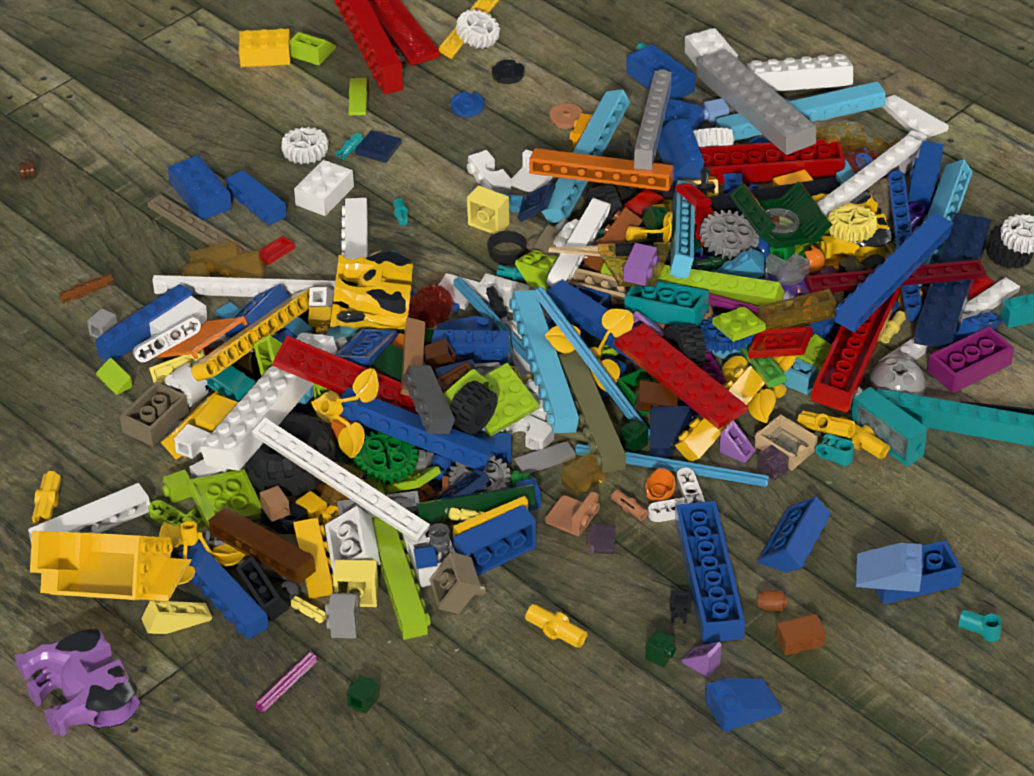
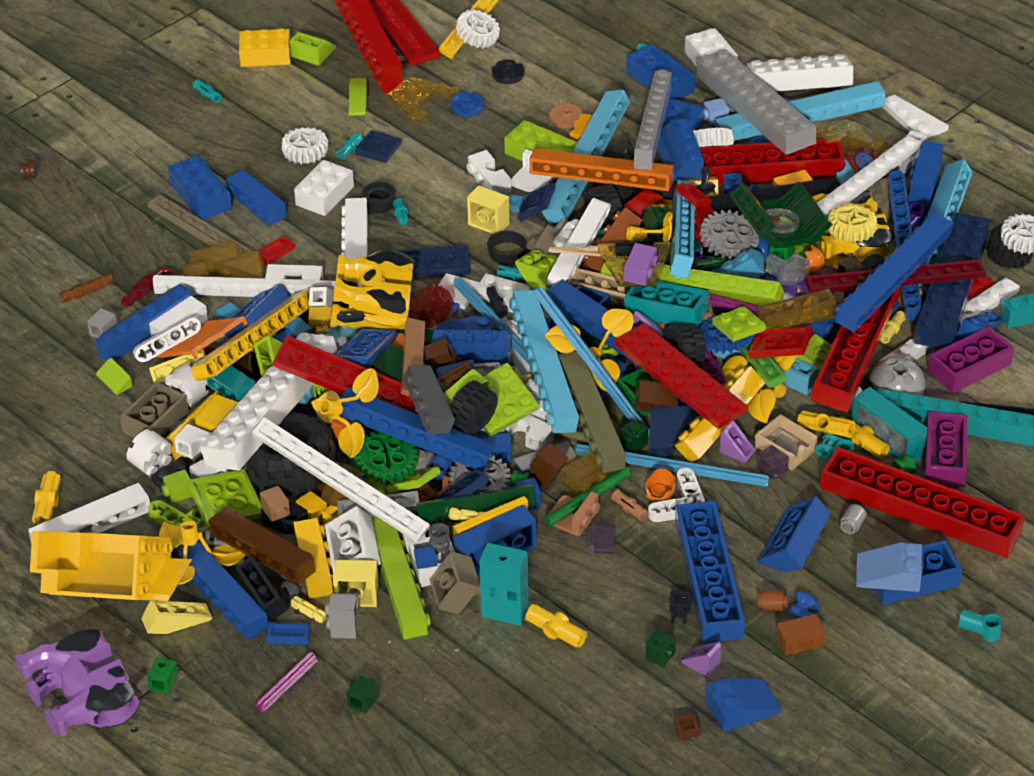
(144, 286): none -> dark red piece
(149, 452): none -> white brick
(157, 478): none -> black plate
(162, 675): none -> green brick
(201, 87): none -> teal pin
(288, 633): none -> blue tile
(294, 272): none -> white arch
(379, 188): none -> black tyre
(414, 93): none -> clear yellow wing
(439, 261): none -> dark blue plate
(504, 584): none -> teal brick
(532, 136): none -> lime brick
(547, 465): none -> reddish brown brick
(600, 488): none -> green axle
(686, 726): none -> reddish brown plate
(804, 602): none -> blue piece
(852, 519): none -> light grey brick
(905, 464): none -> green wheel
(922, 502): none -> red brick
(946, 449): none -> magenta brick

